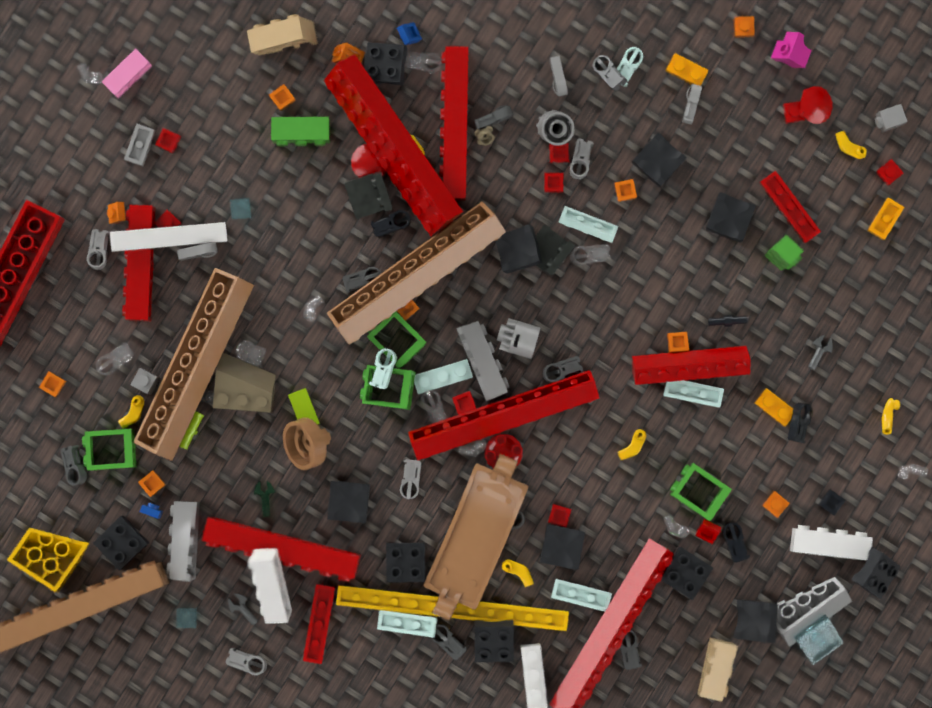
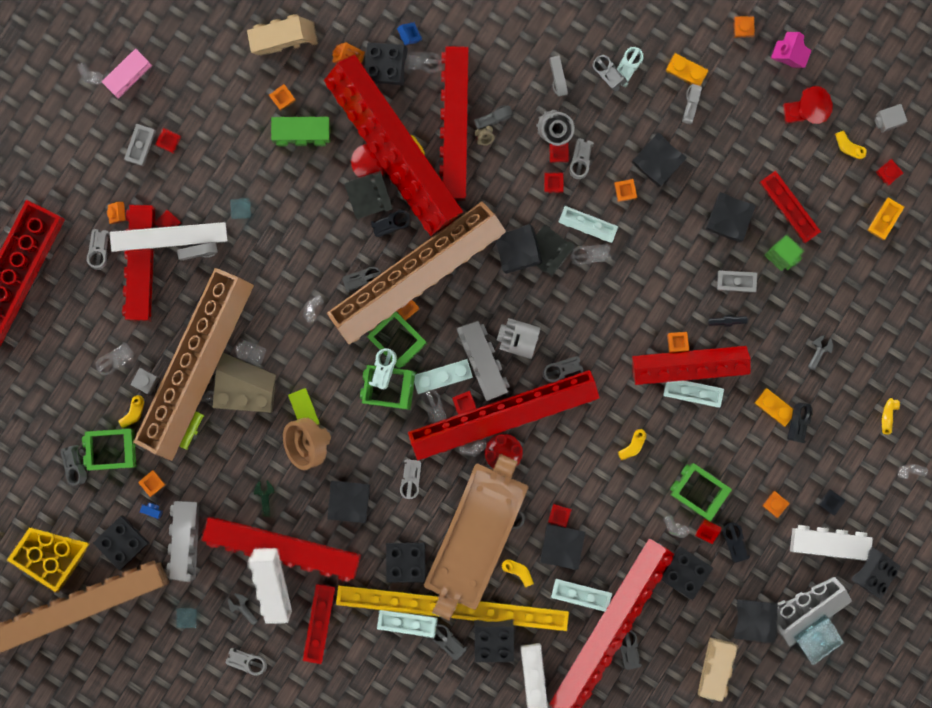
(52, 384): orange plate -> none
(737, 281): none -> light grey plate

